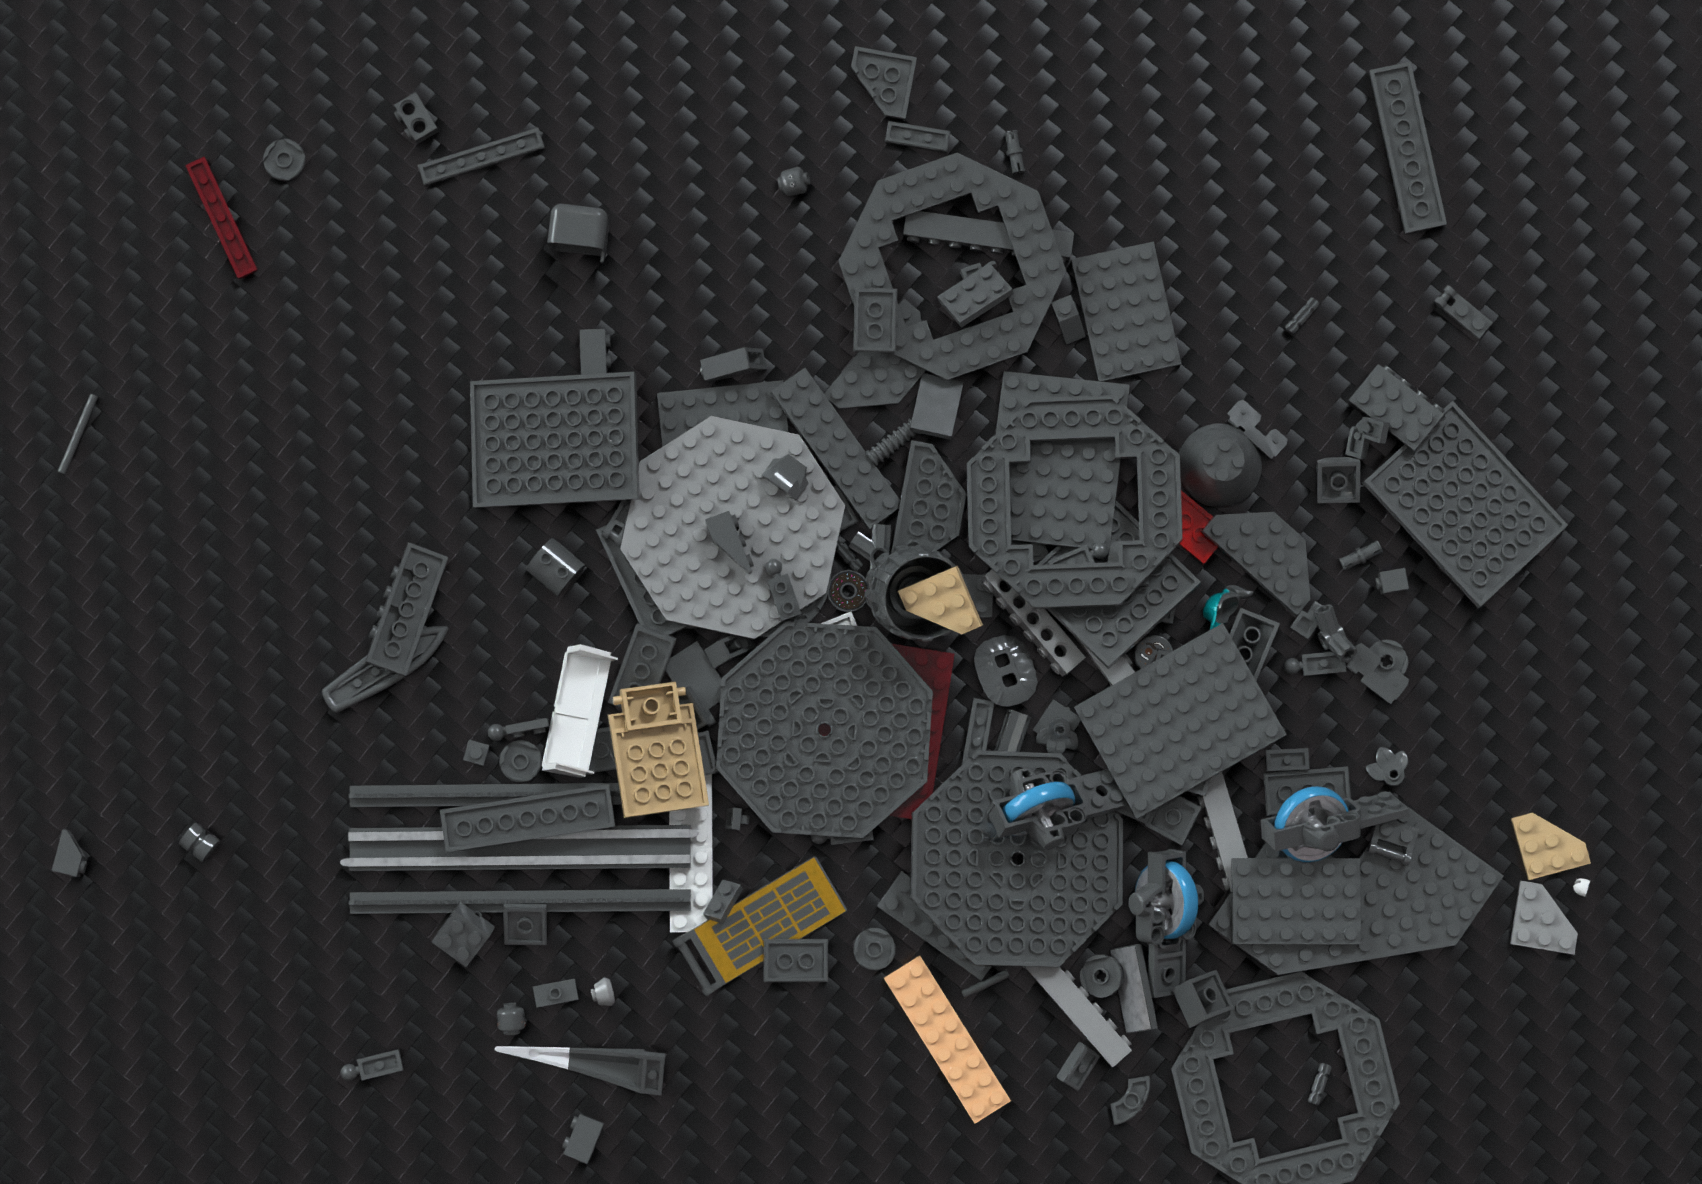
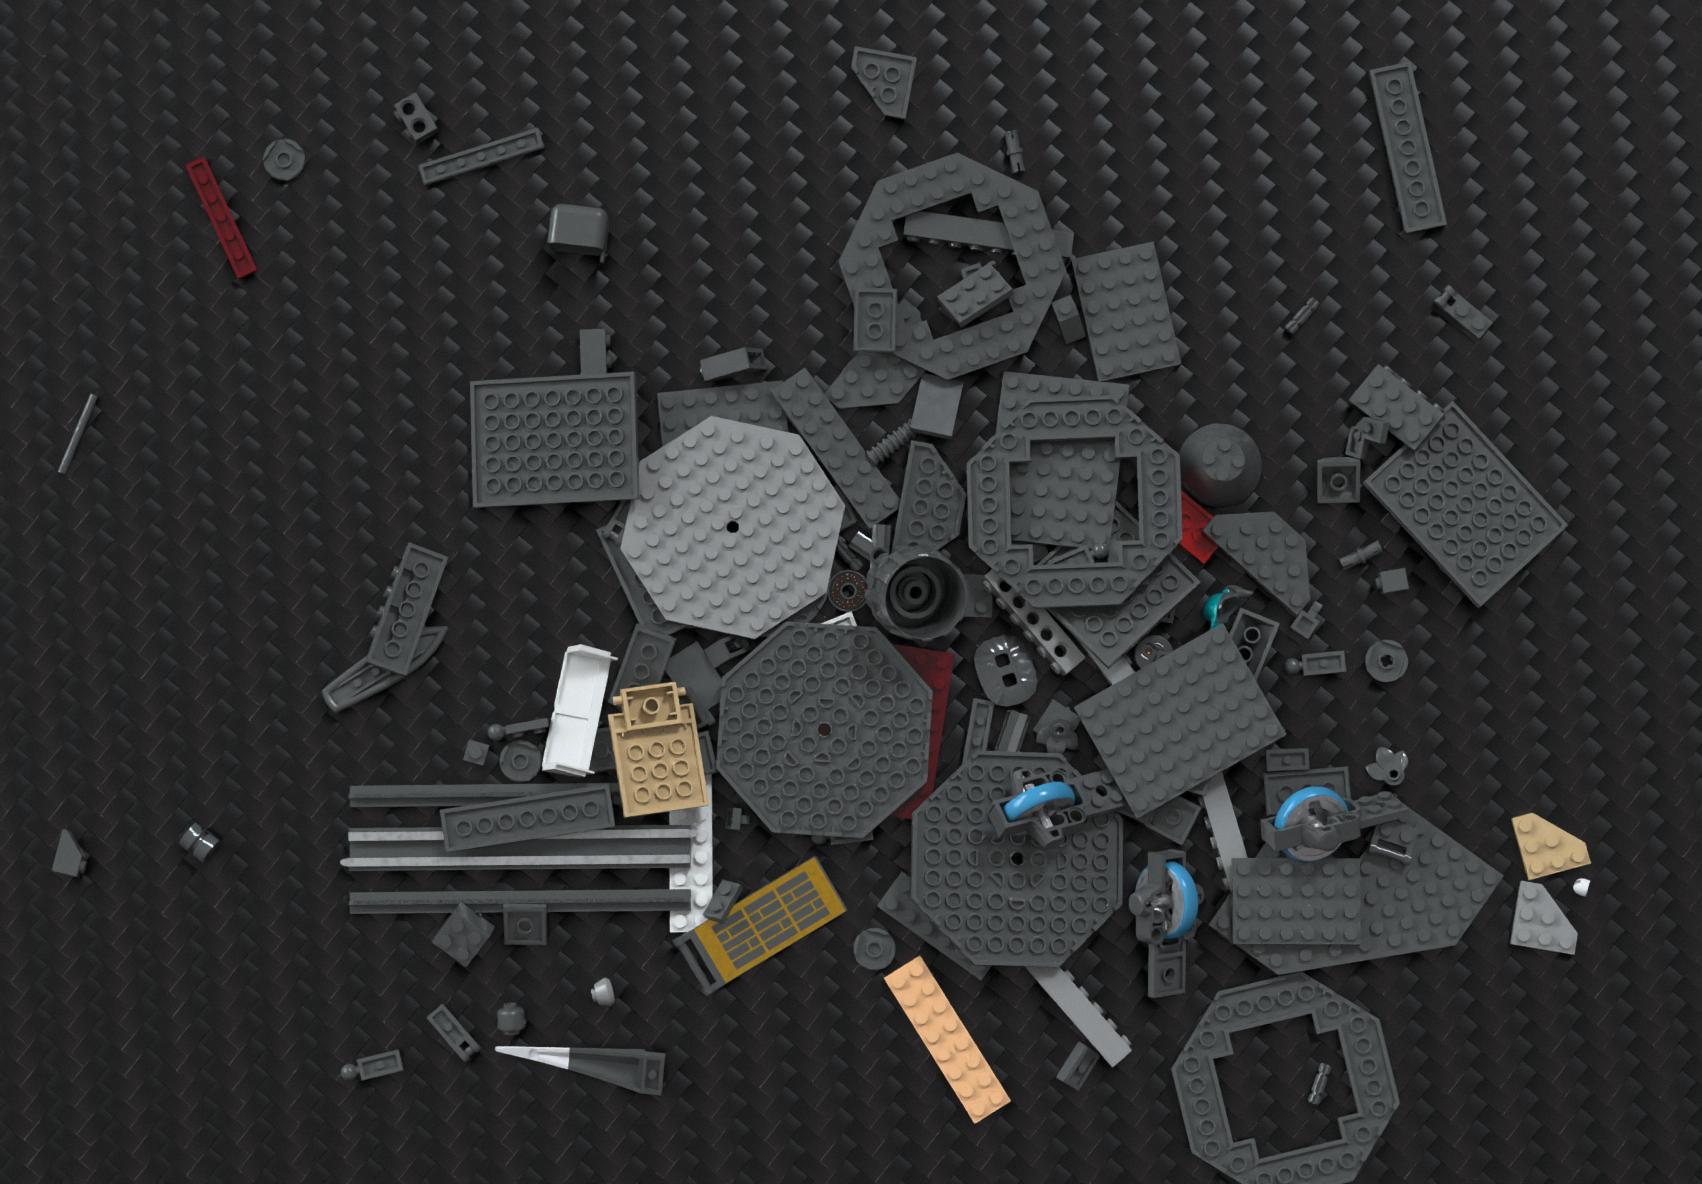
(453, 1032): none -> dark grey plate
(555, 566): dark grey brick -> none
(555, 993): dark grey plate -> none
(583, 1138): dark grey brick -> none
(725, 536): dark grey slope -> none
(782, 591): dark grey plate -> none
(787, 475): dark grey slope -> none
(793, 181): dark grey head -> none
(795, 960): dark grey tile -> none
(917, 136): dark grey tile -> none
(943, 601): tan plate -> none
(985, 984): dark grey piece -> none
(1113, 977): dark grey plate -> none
(1132, 1101): dark grey tile -> none
(1135, 992): flat silver tile -> none
(1202, 998): dark grey slope -> none
(1248, 420): dark grey piece -> none
(1332, 634): dark grey piece -> none
(1366, 662): dark grey piece -> none

